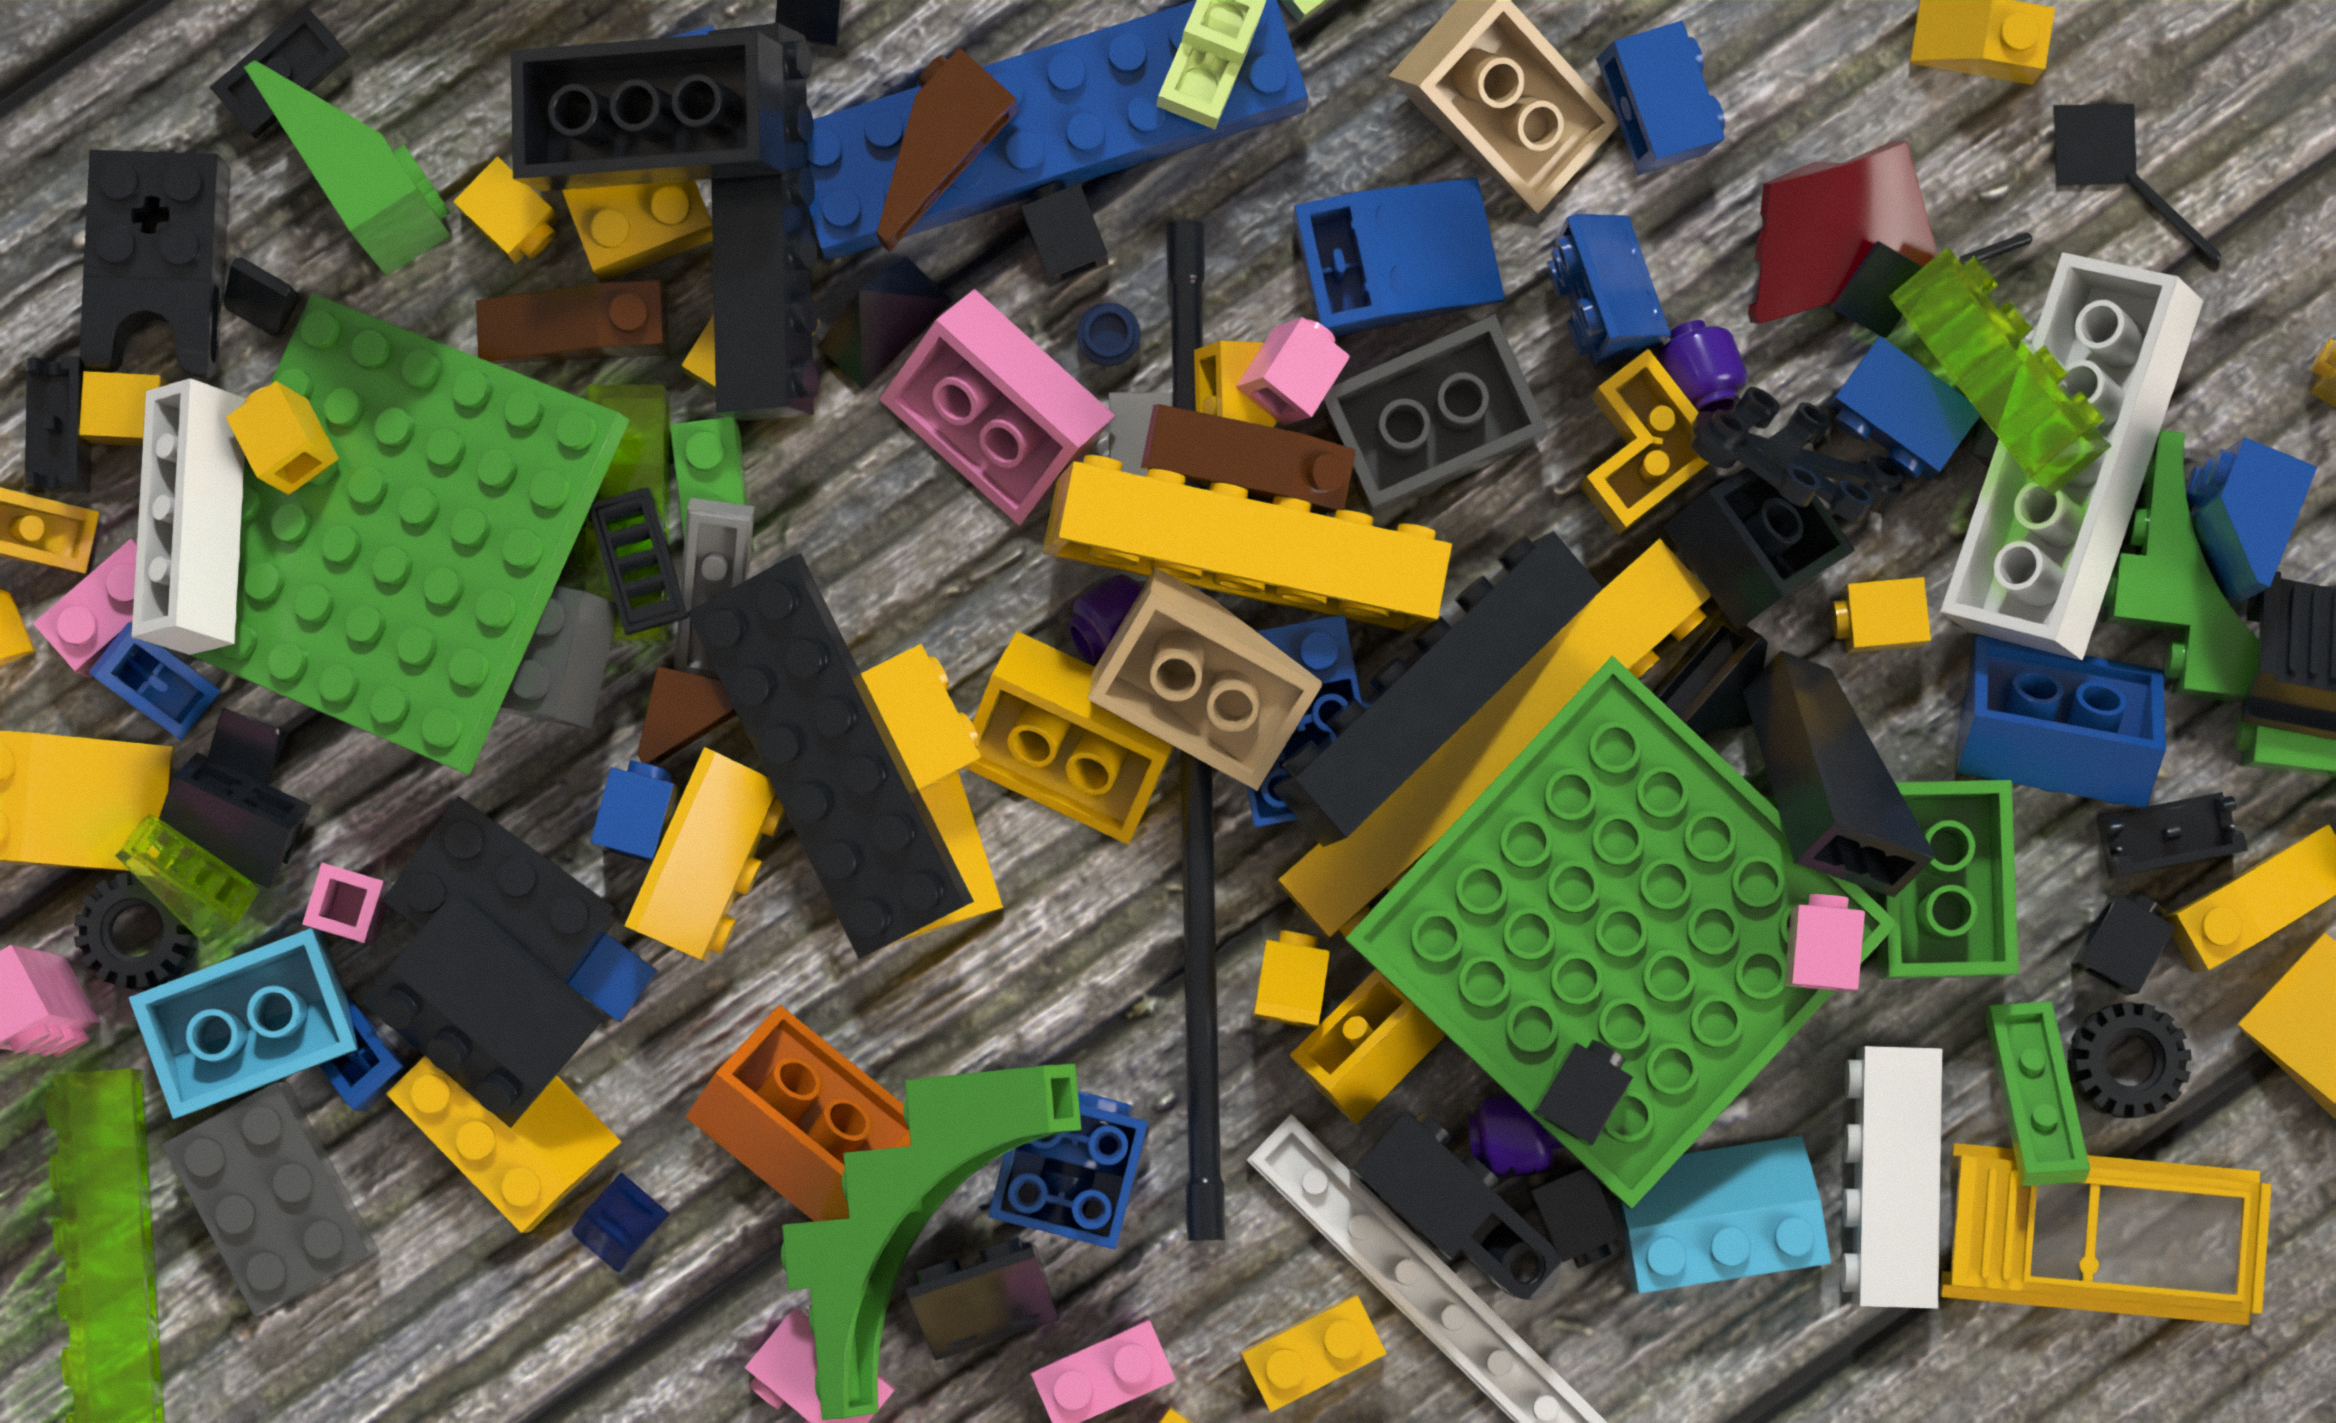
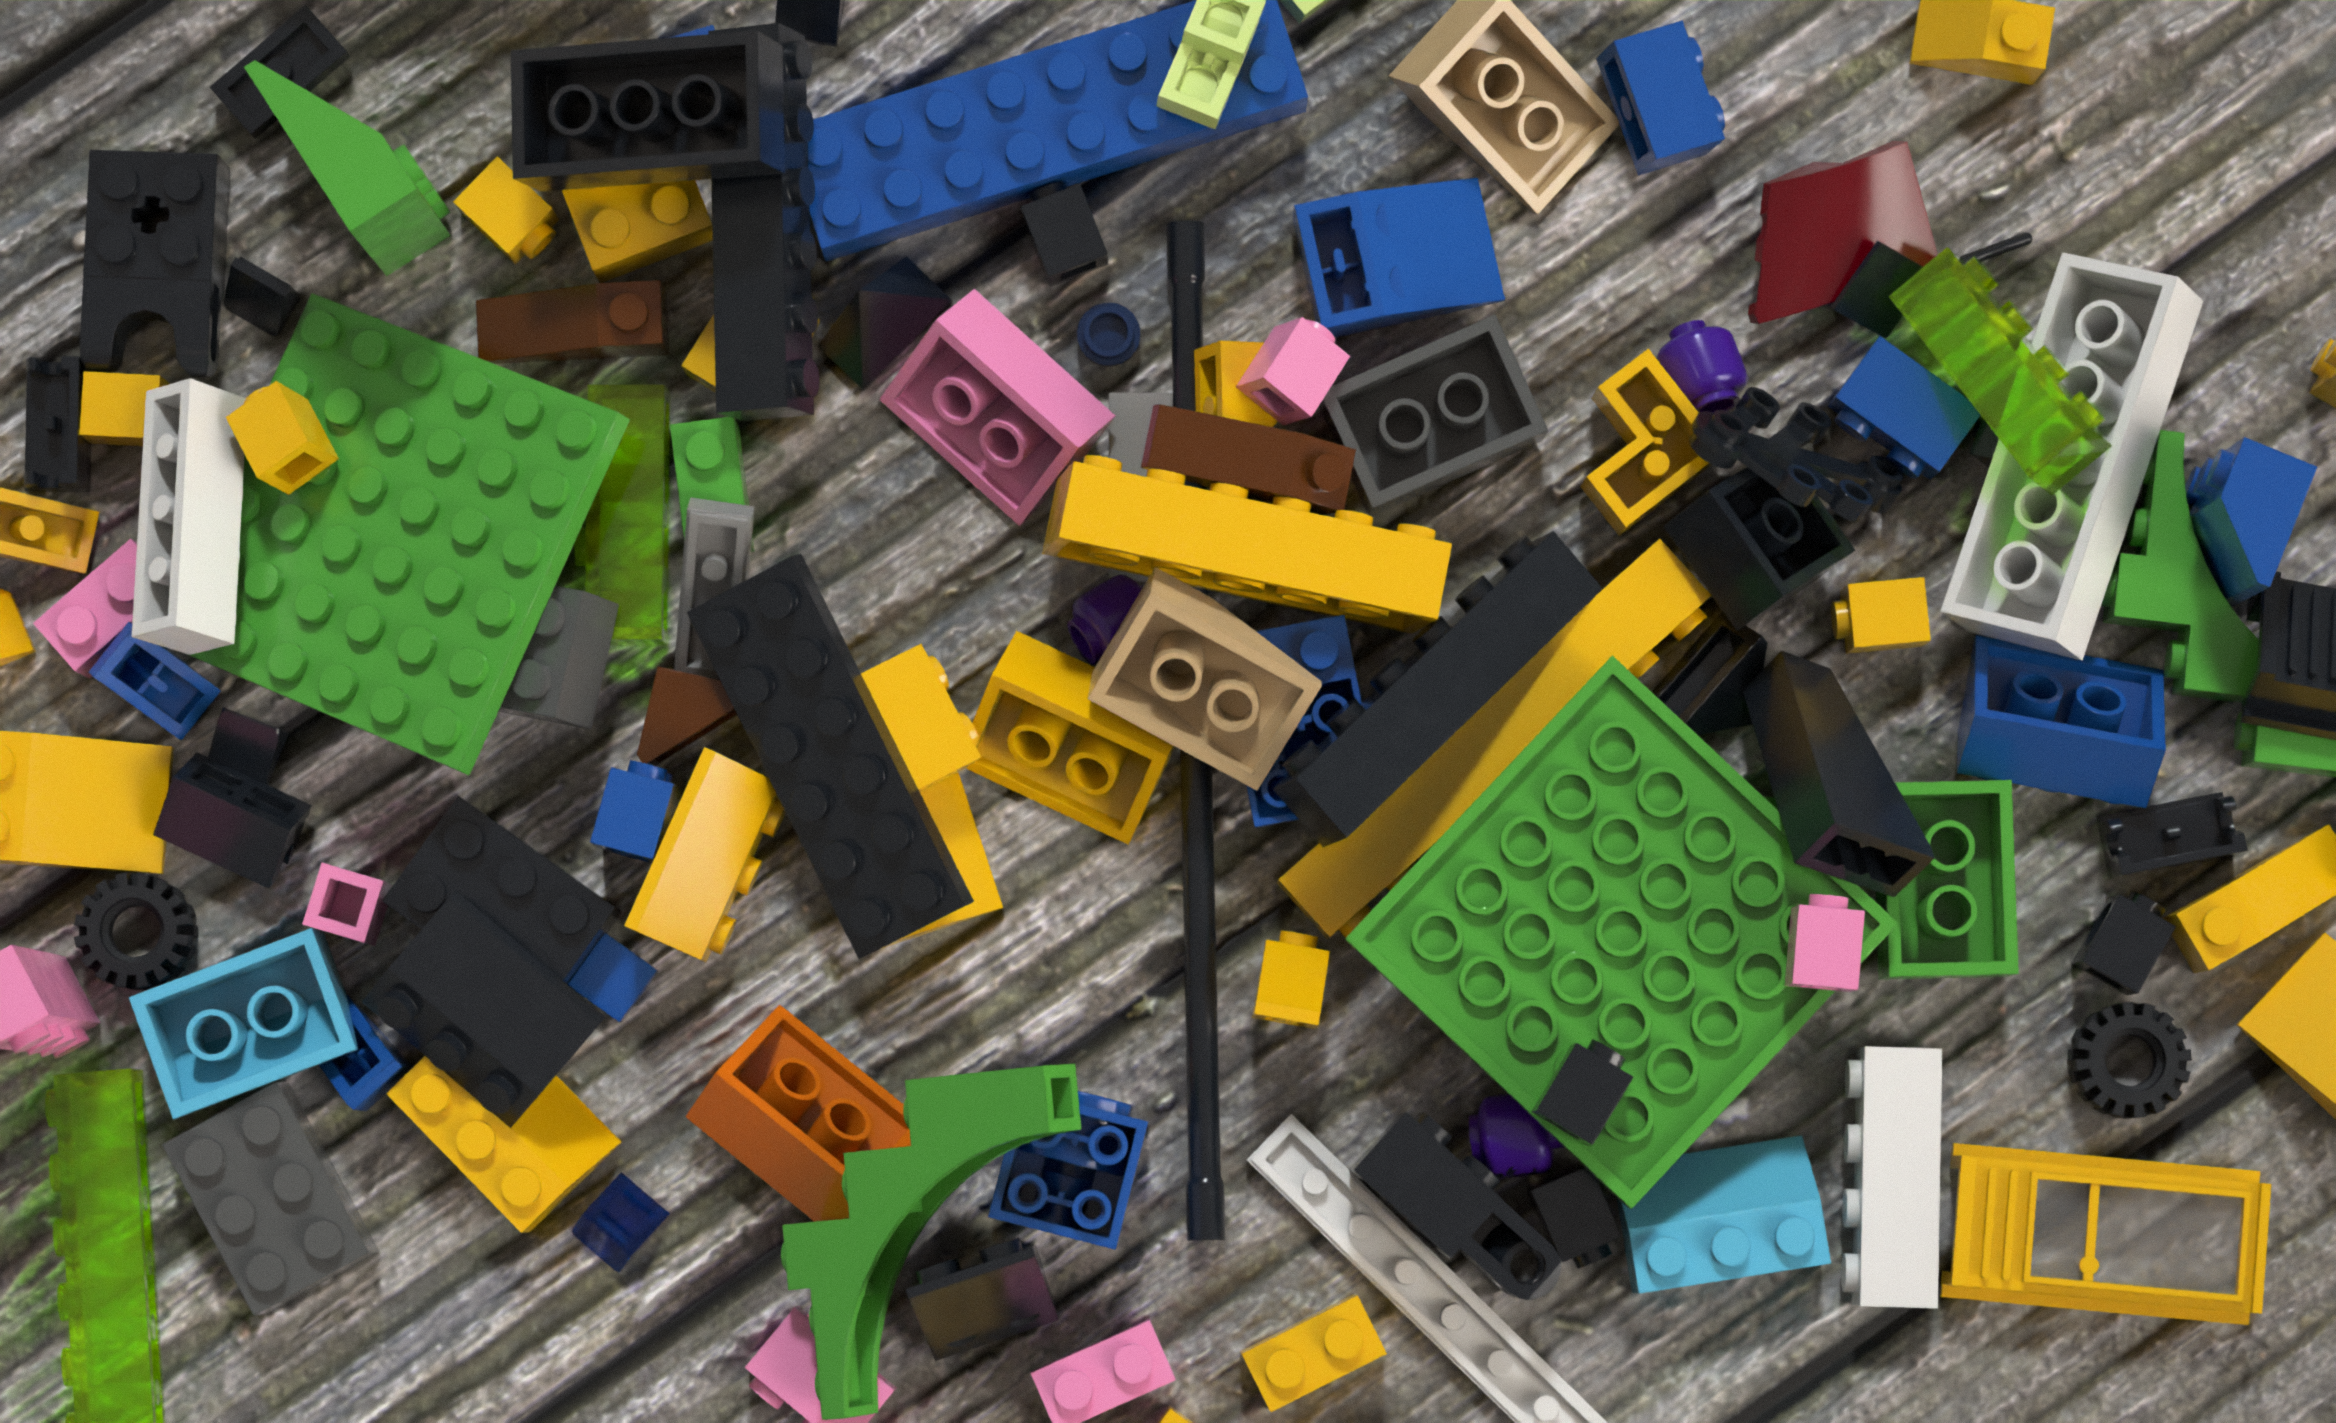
(204, 892): clear neon green slope -> none
(624, 508): black slope -> none
(947, 129): reddish brown slope -> none
(1366, 1047): yellow brick -> none
(1608, 289): blue slope -> none
(2037, 1093): bright green plate -> none
(2100, 149): black piece -> none

